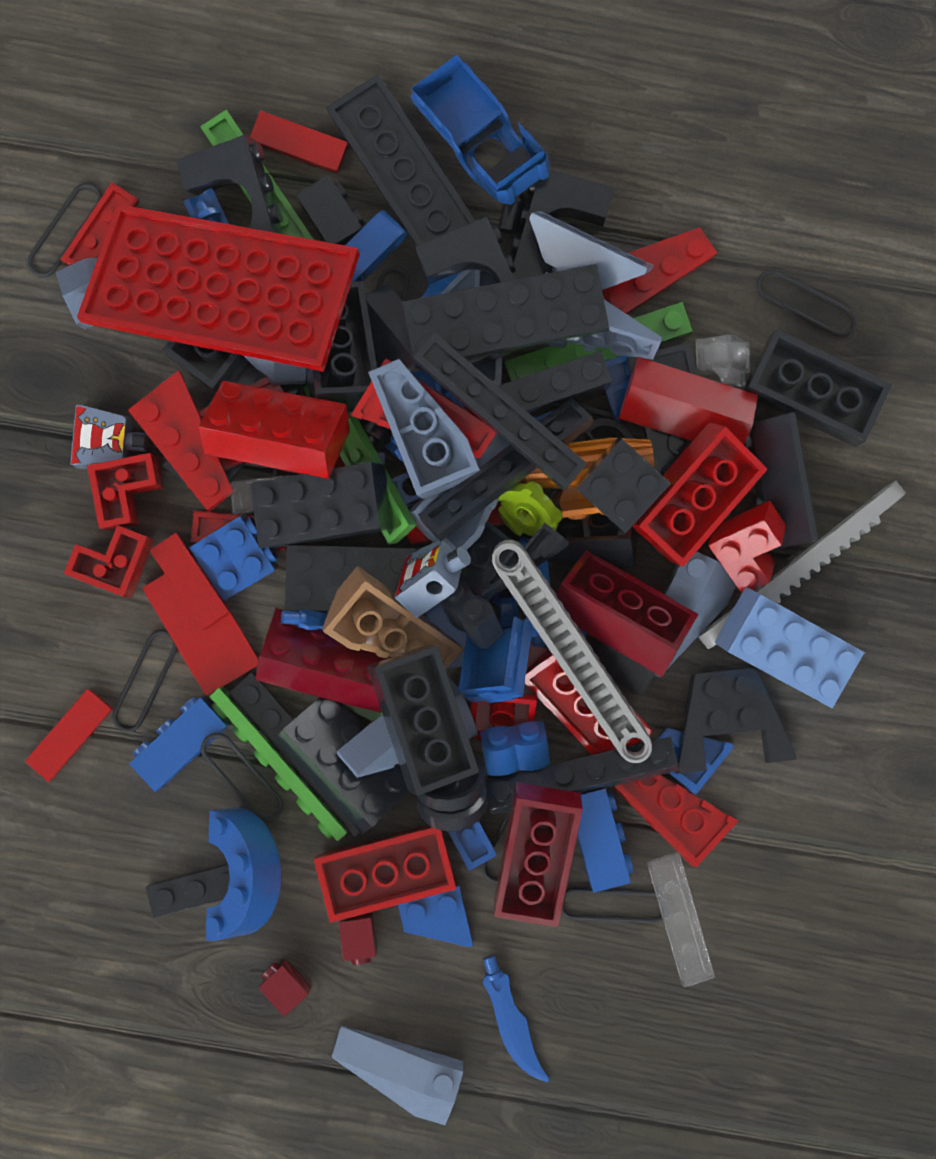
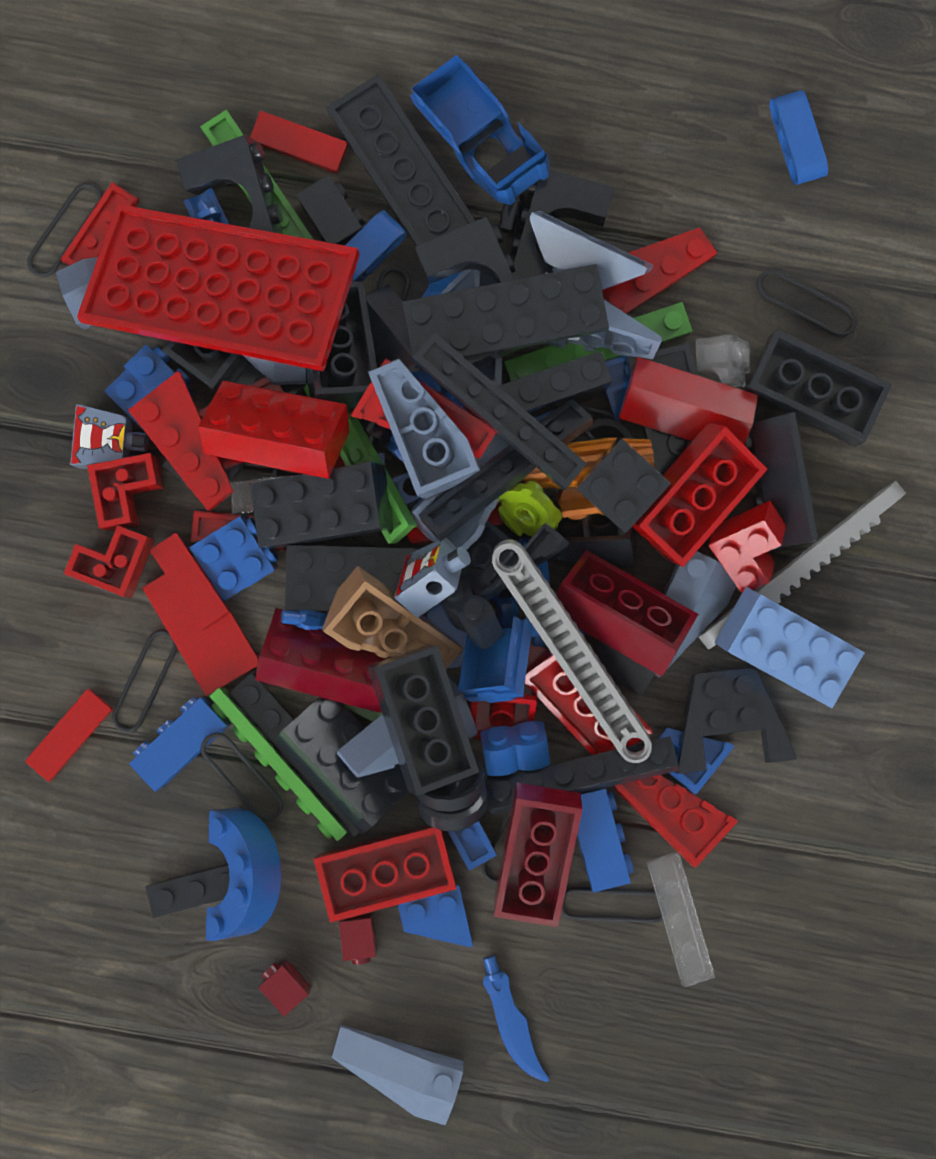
(142, 375): none -> blue plate
(798, 137): none -> blue beam

